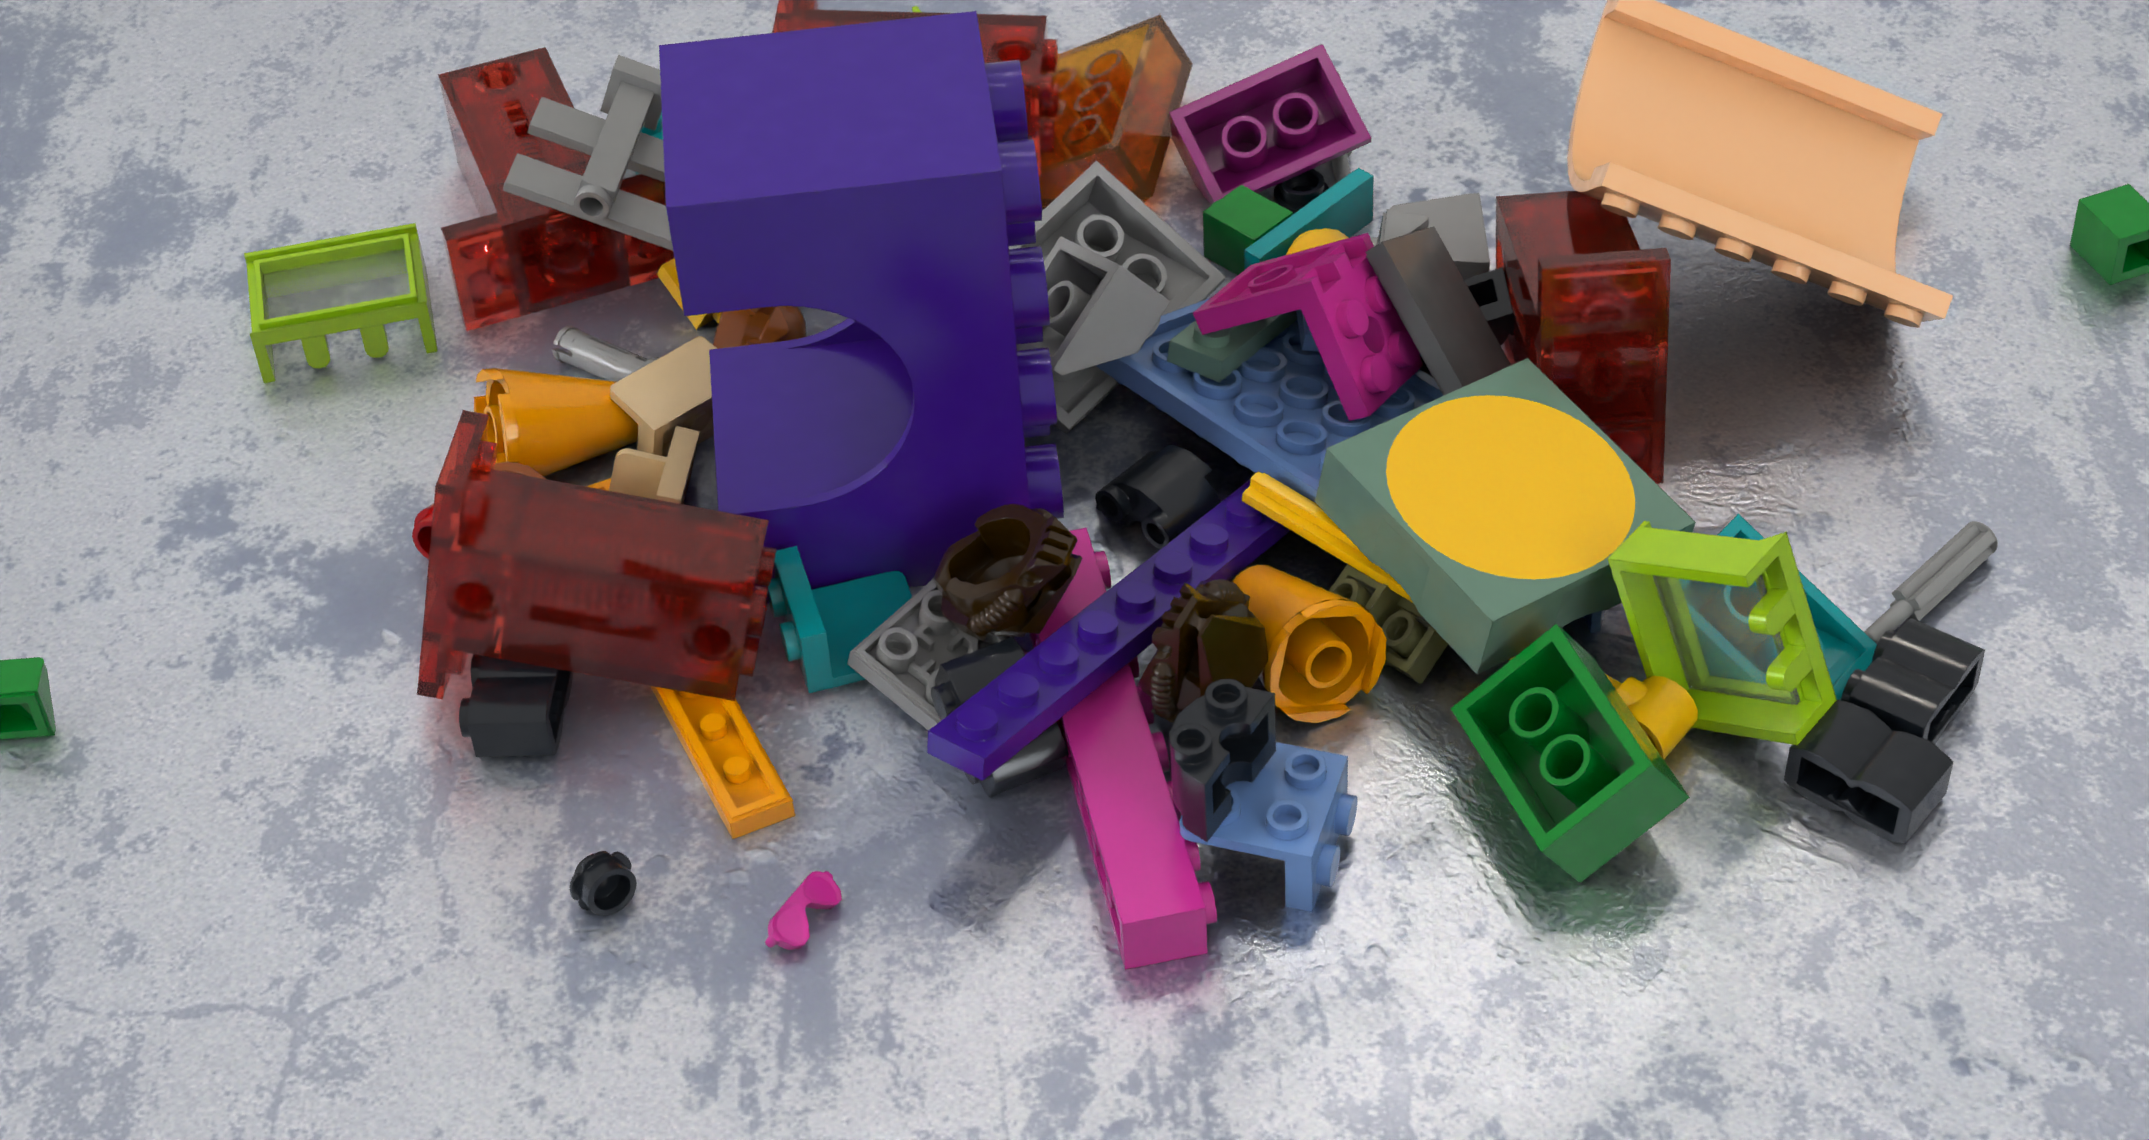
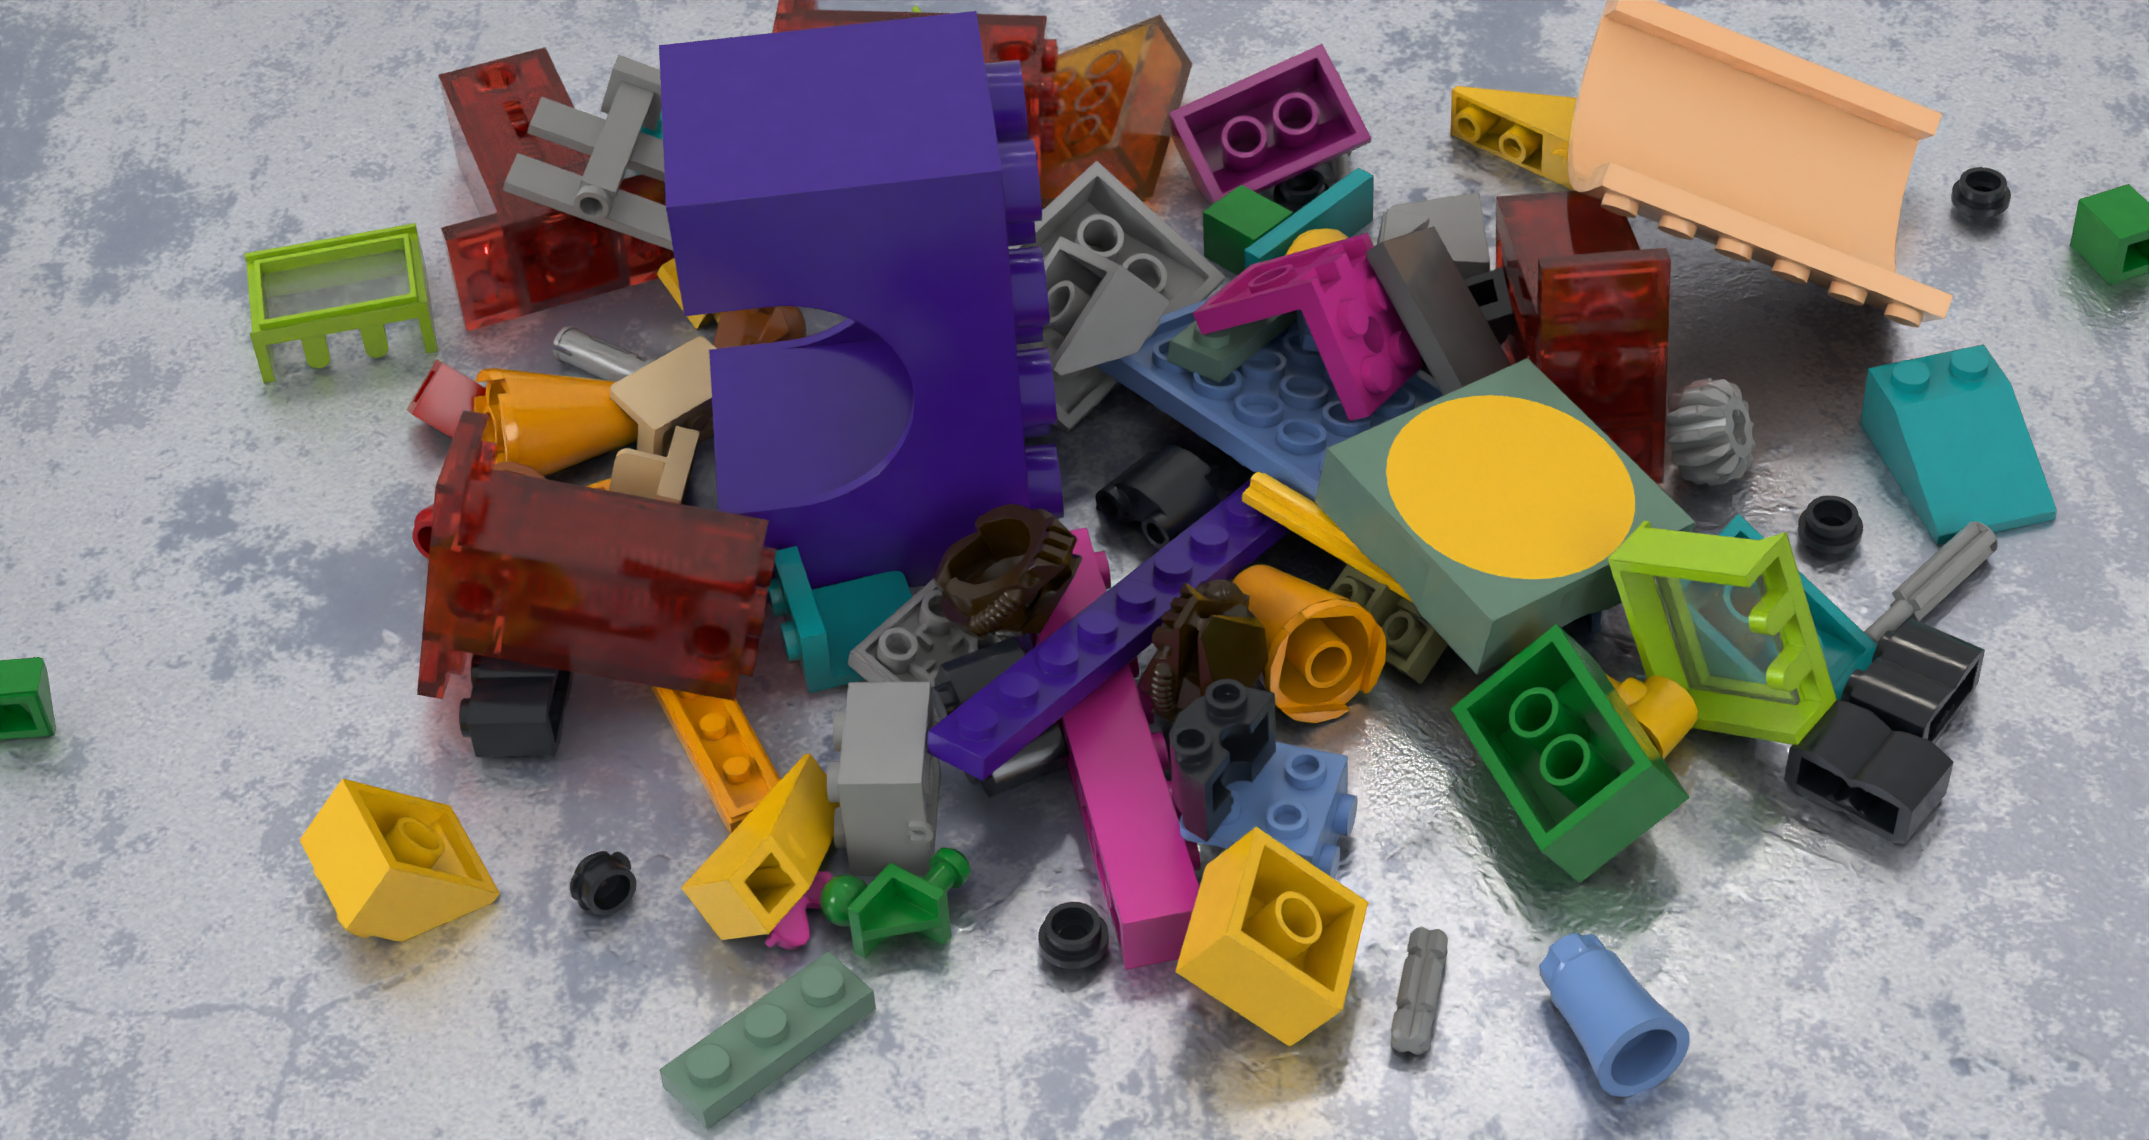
(394, 862): none -> yellow slope
(444, 398): none -> panel
(767, 1039): none -> sand green plate
(768, 857): none -> yellow slope
(885, 777): none -> light grey brick
(896, 901): none -> green piece
(1073, 936): none -> black plate
(1272, 937): none -> yellow brick
(1419, 990): none -> light grey axle
(1516, 127): none -> yellow slope
(1615, 1019): none -> medium blue plant
(1710, 432): none -> light grey gear
(1830, 525): none -> black plate
(1956, 442): none -> teal slope
(1981, 193): none -> black plate

